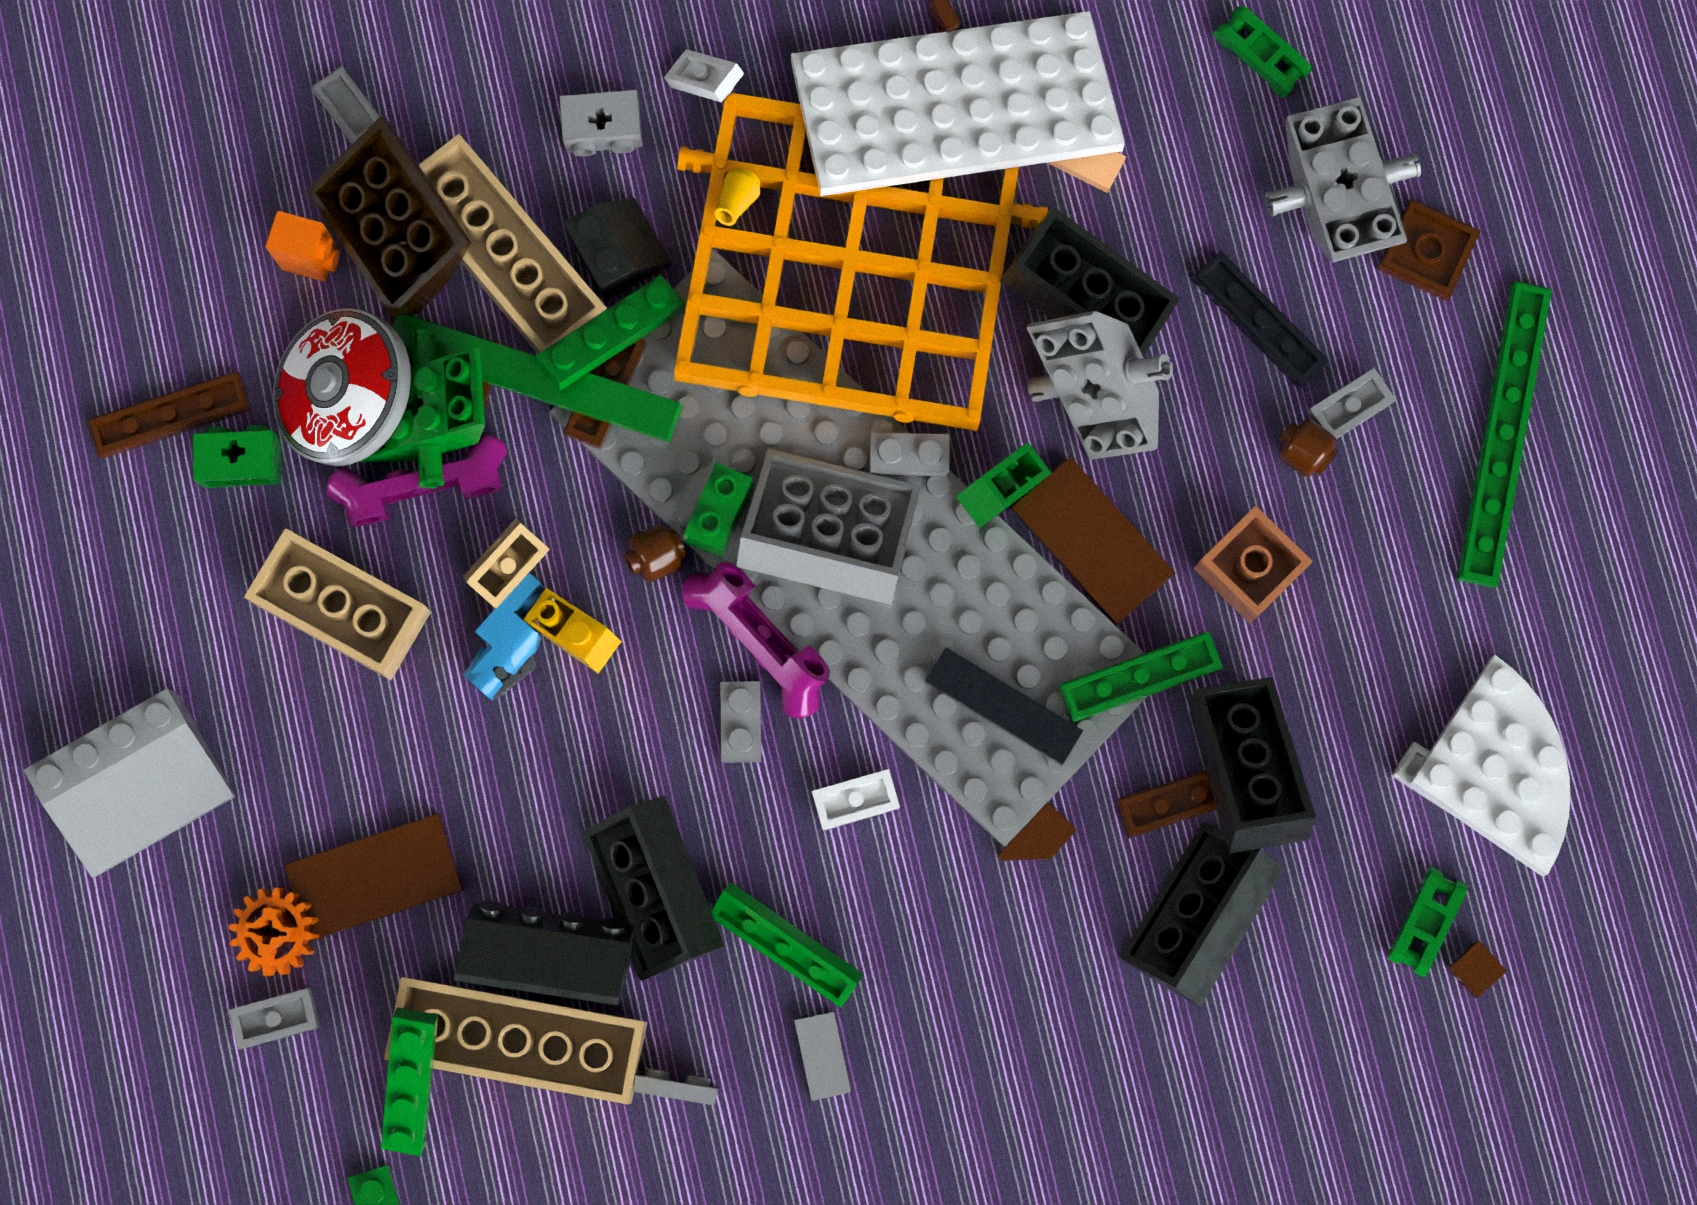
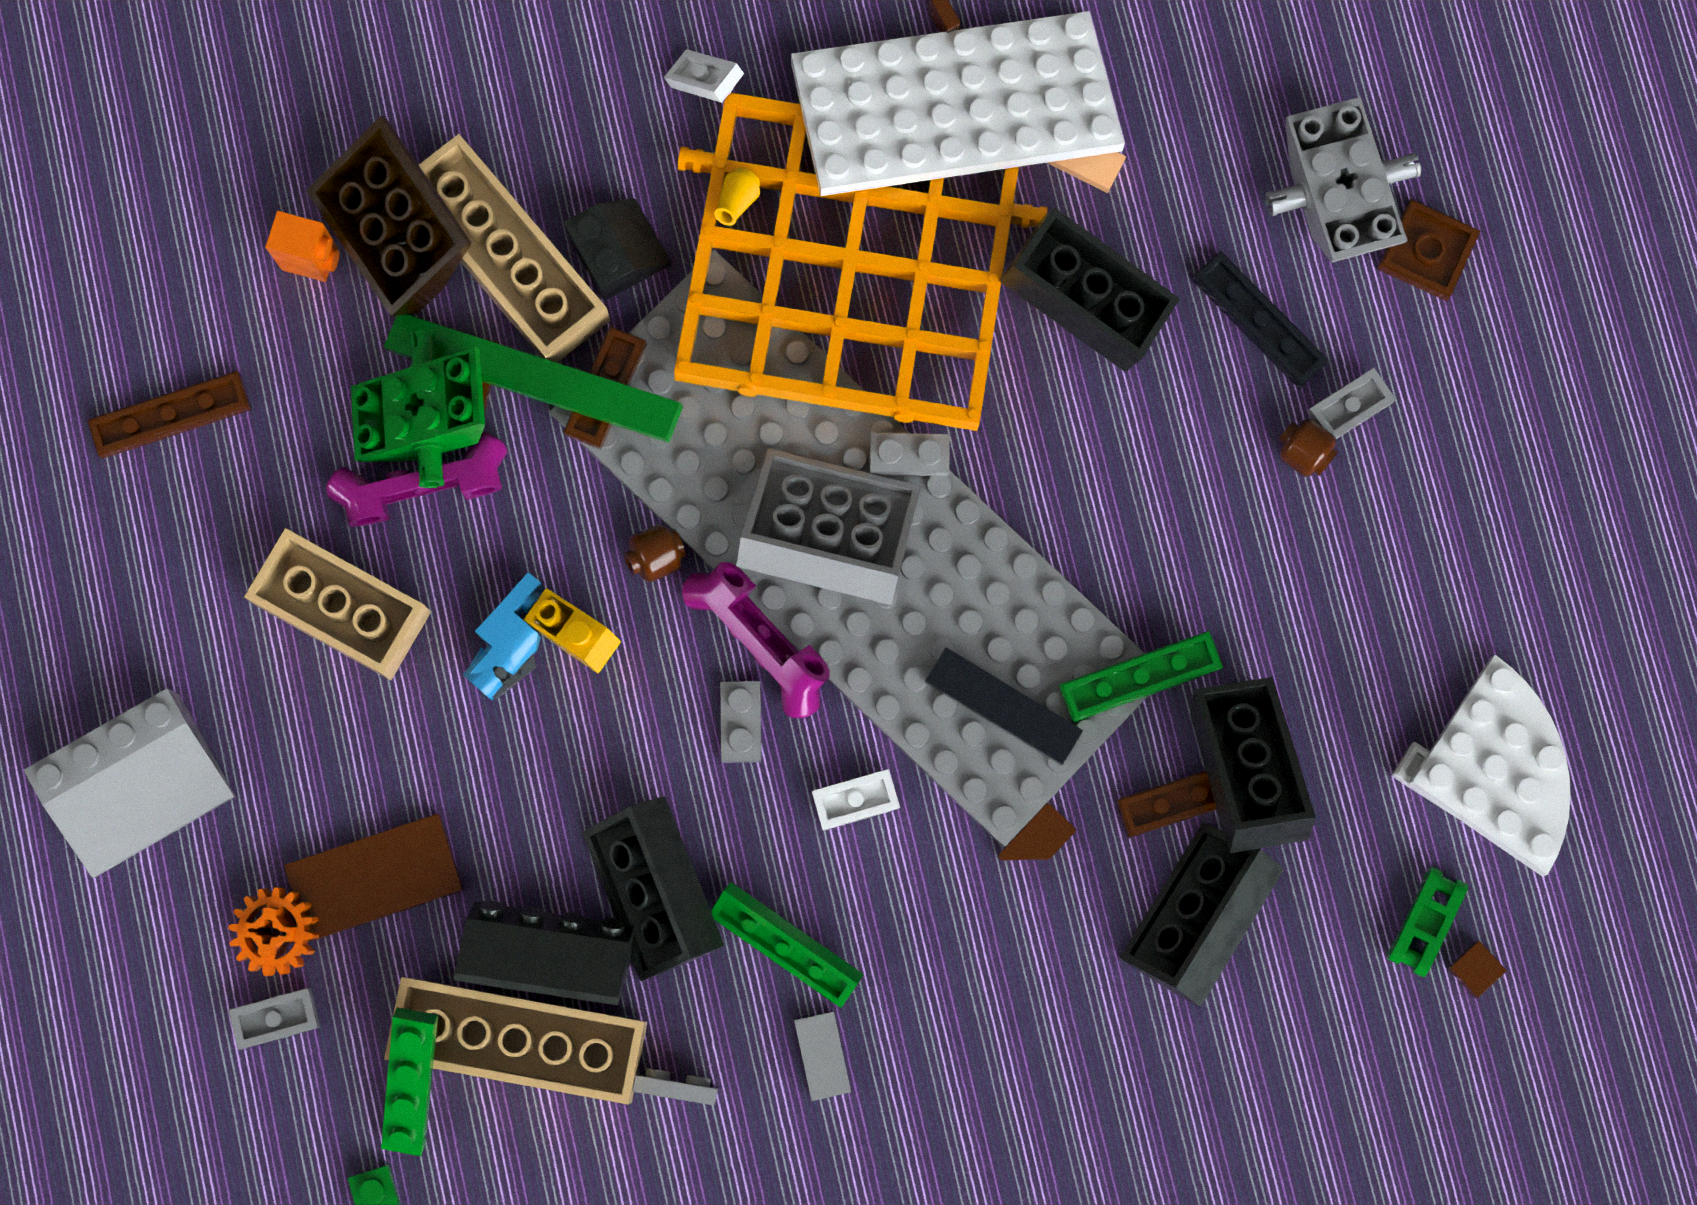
(256, 468): green brick -> none
(341, 387): dish -> none
(345, 103): light grey tile -> none
(505, 563): tan brick -> none
(582, 116): light grey brick -> none
(609, 333): green plate -> none
(718, 510): green brick -> none
(1003, 484): green brick -> none
(1093, 541): reddish brown tile -> none
(1100, 382): light grey slope -> none
(1252, 564): nougat brick -> none
(1263, 50): green plate -> none
(1504, 435): green tile -> none

